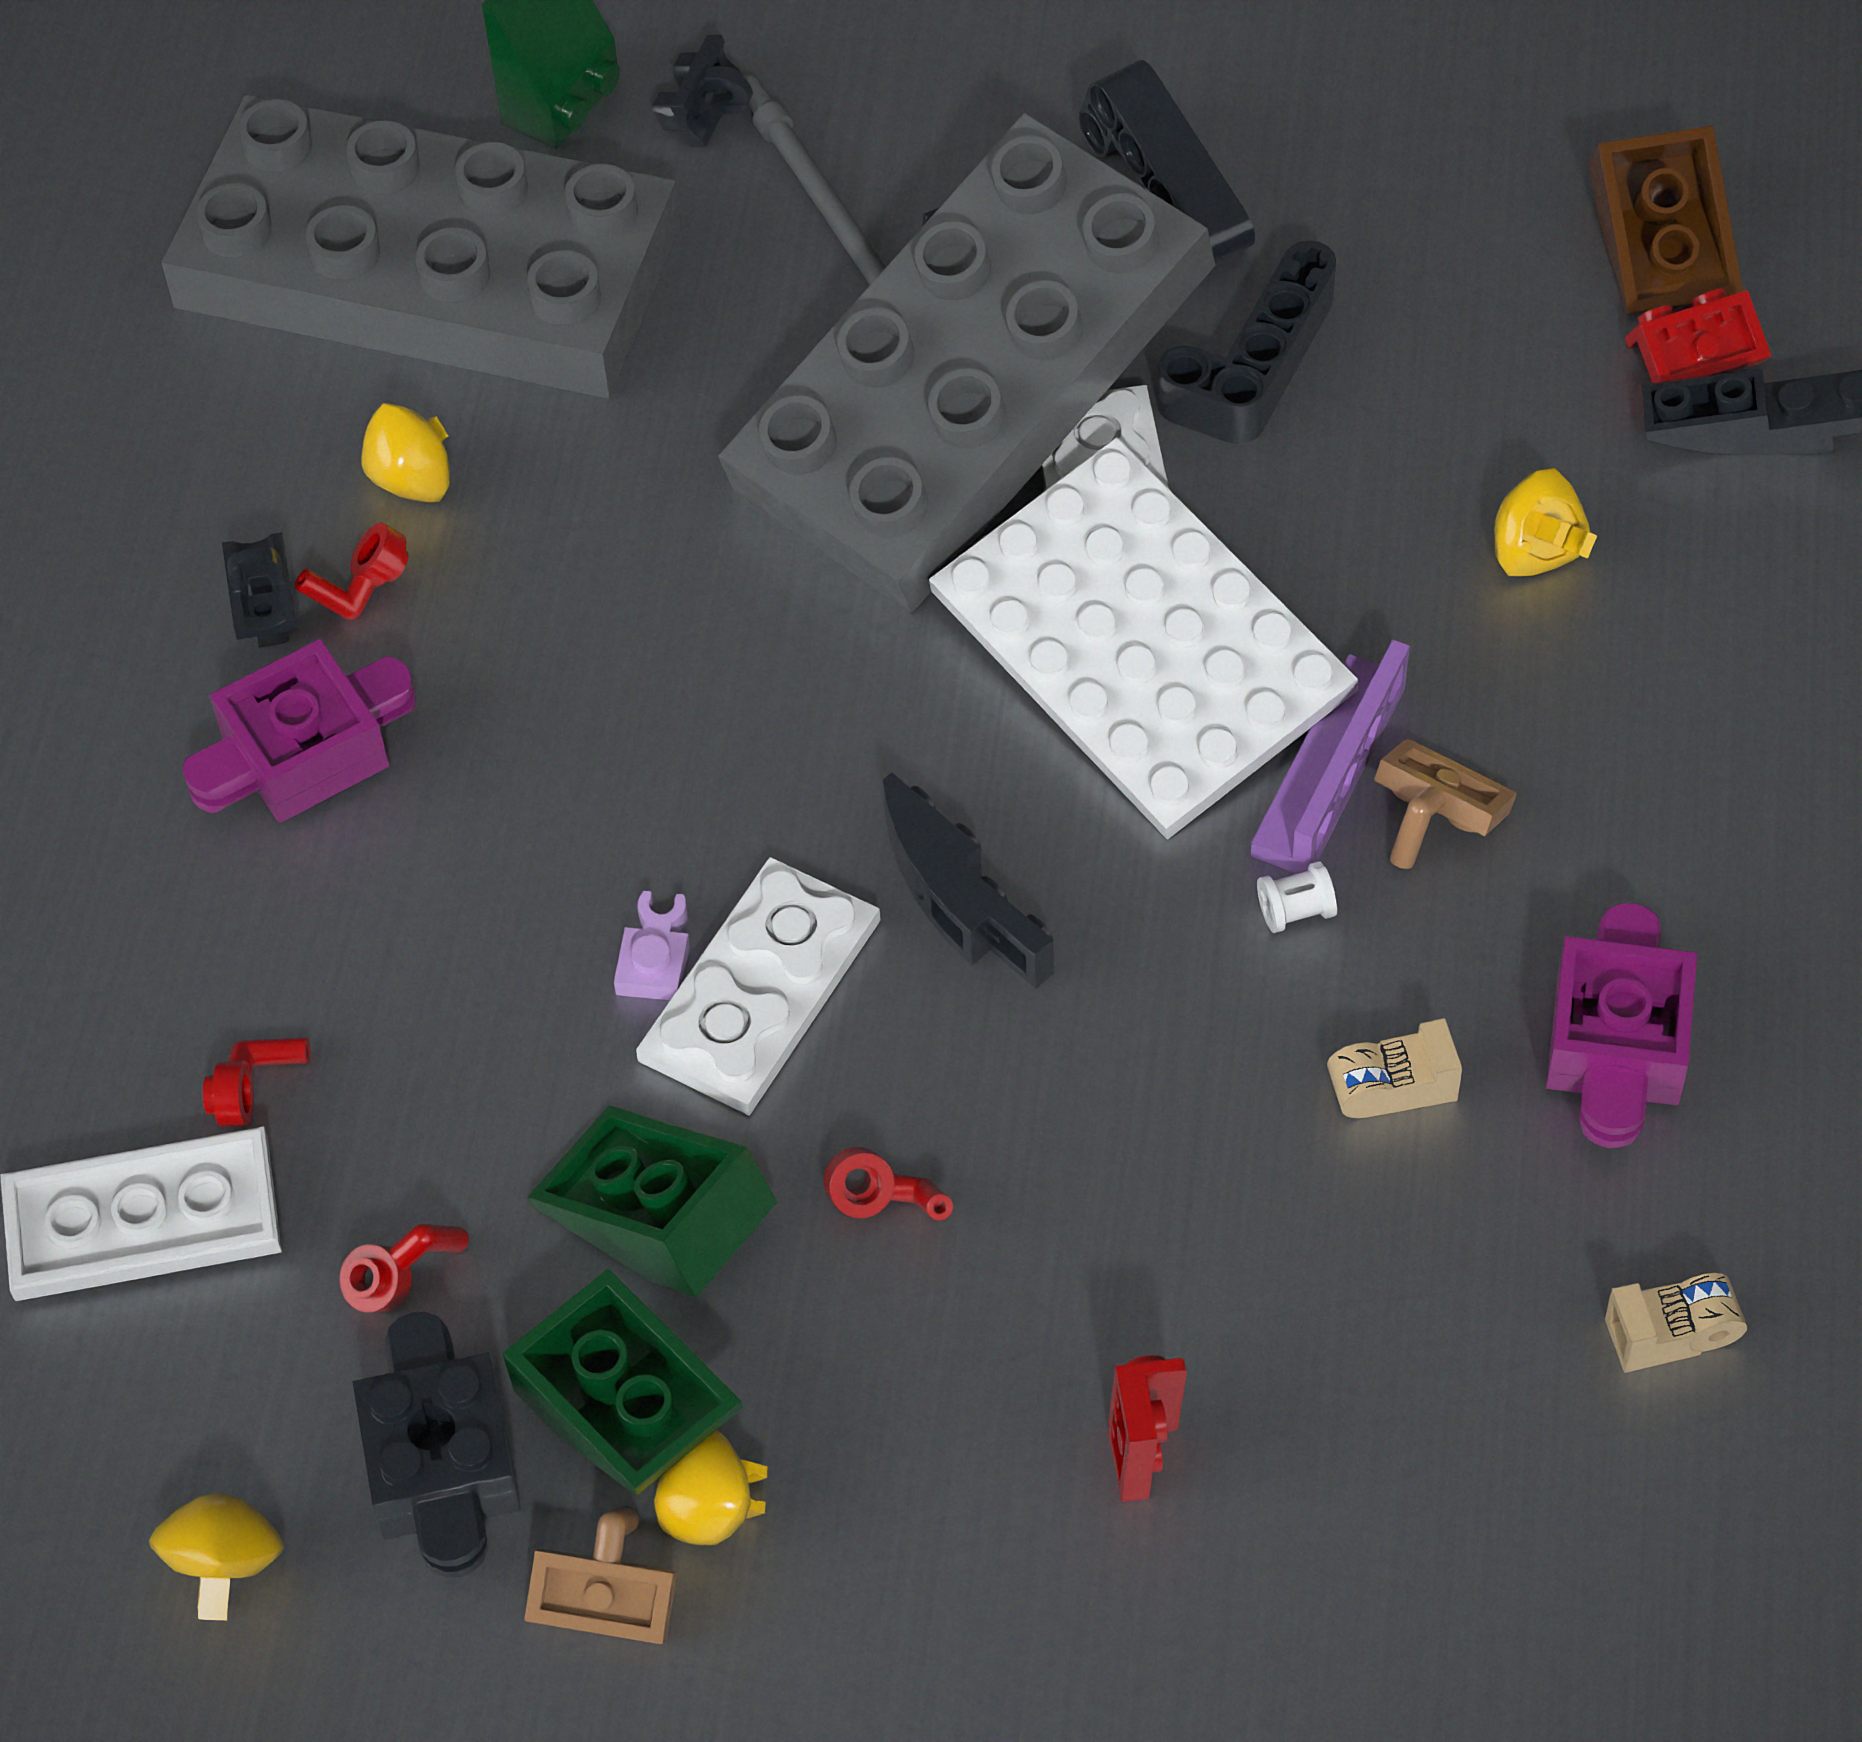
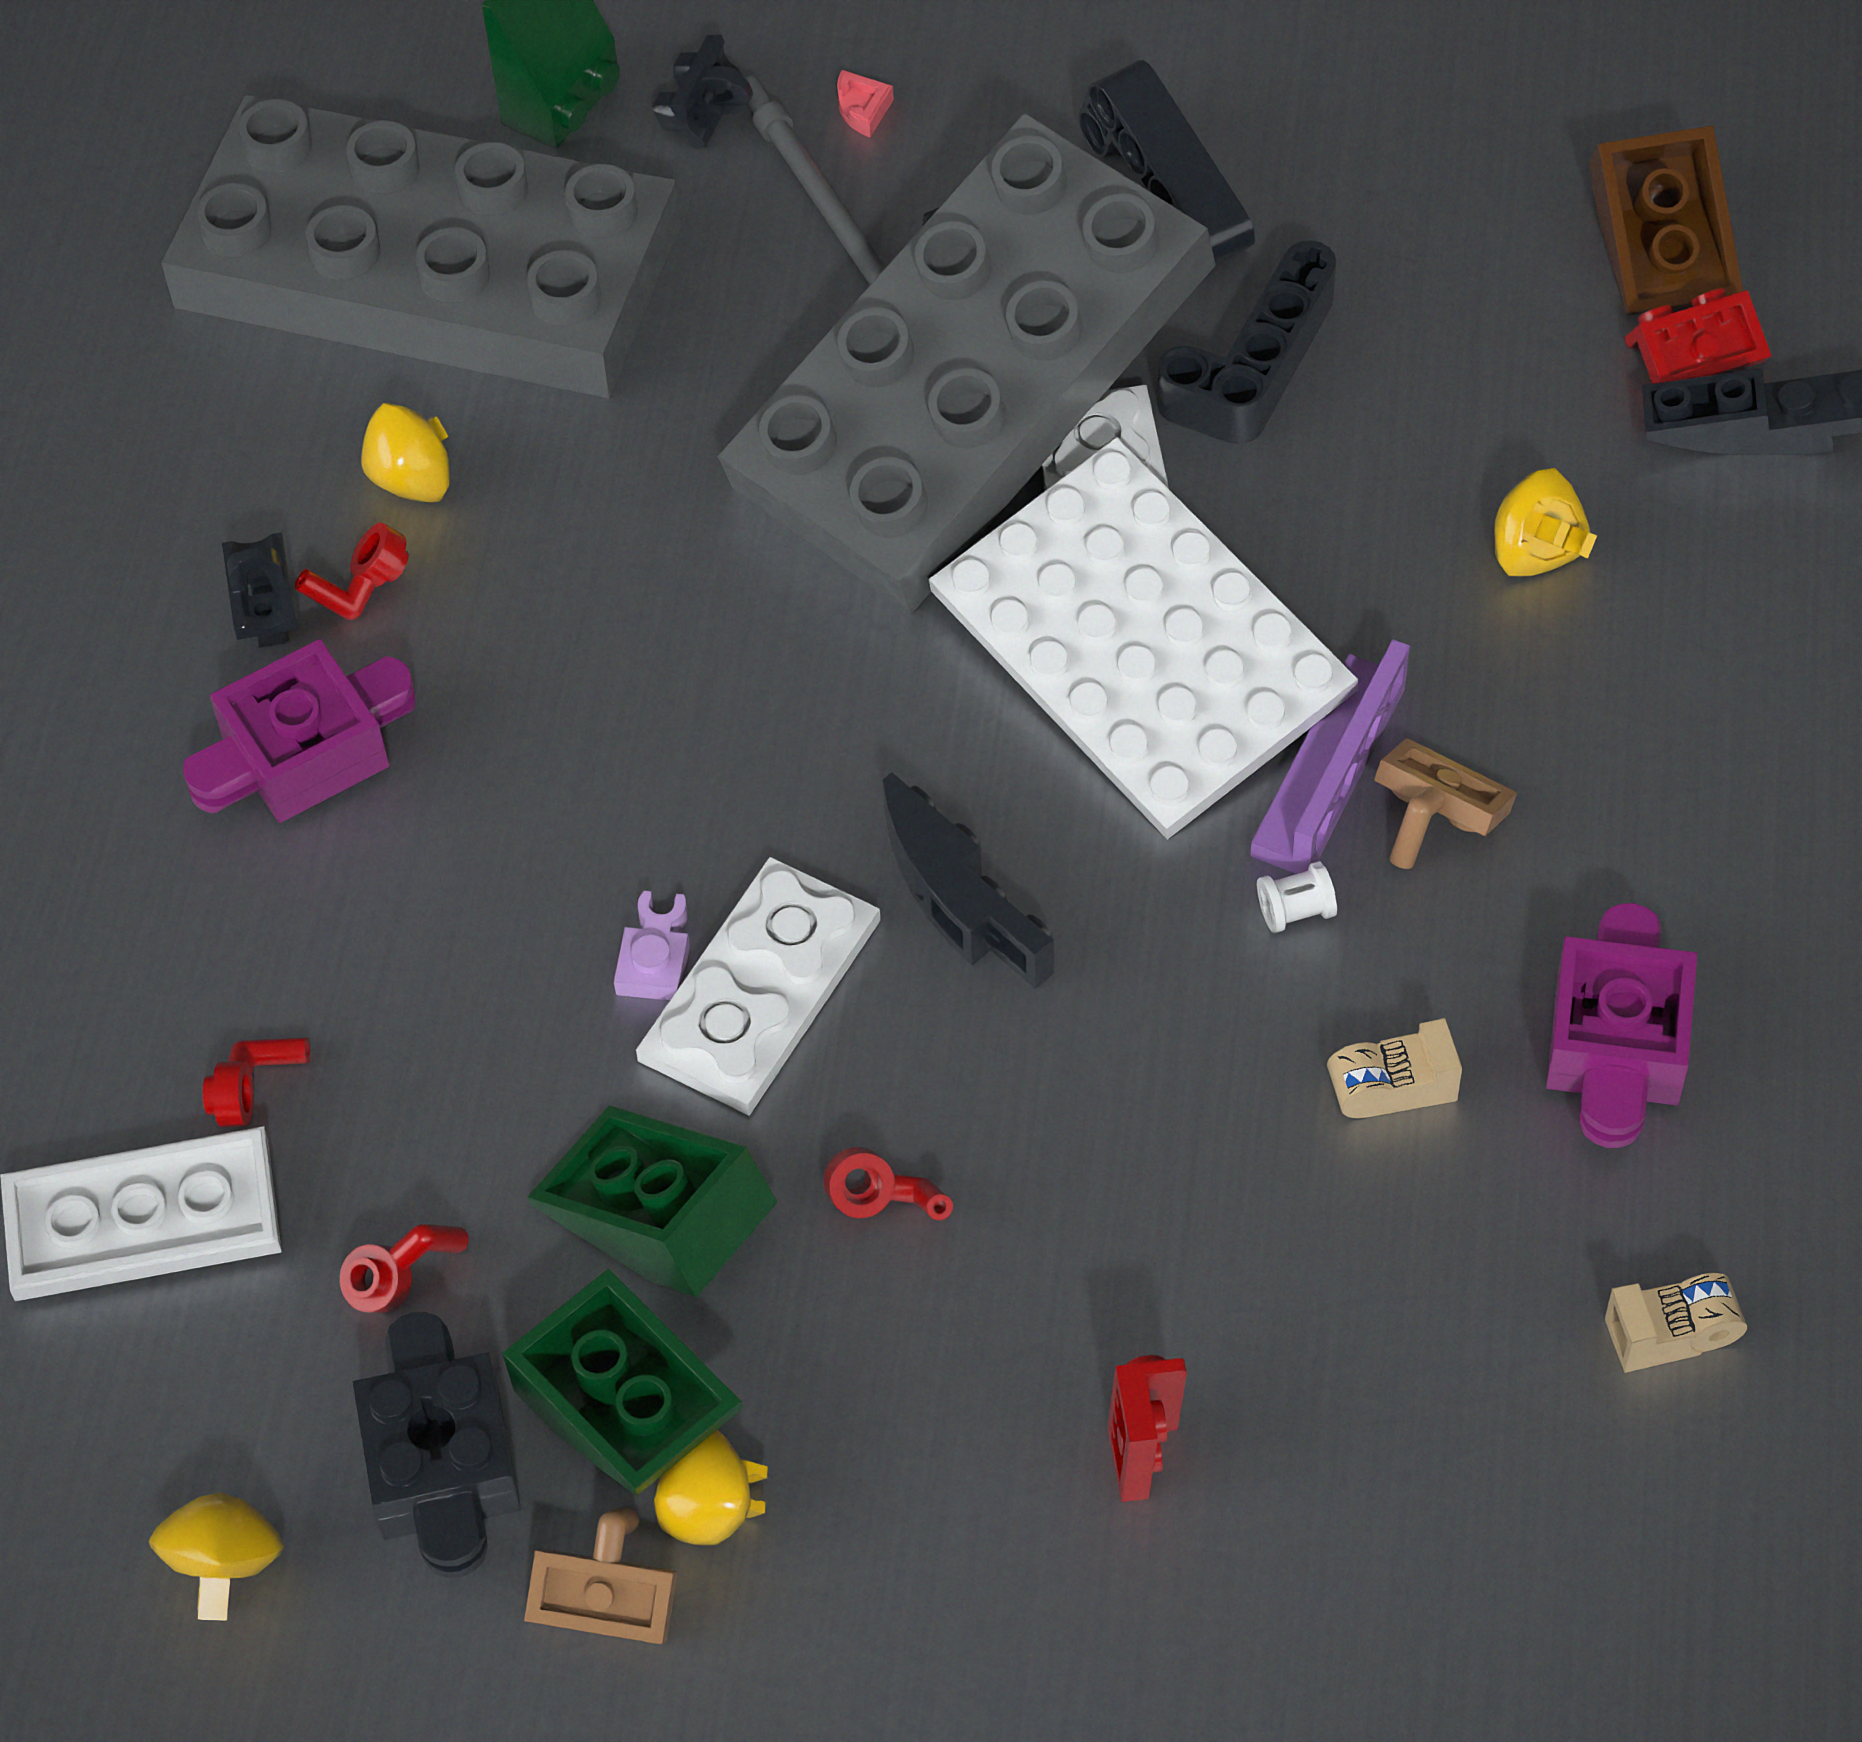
(863, 101): none -> coral tile

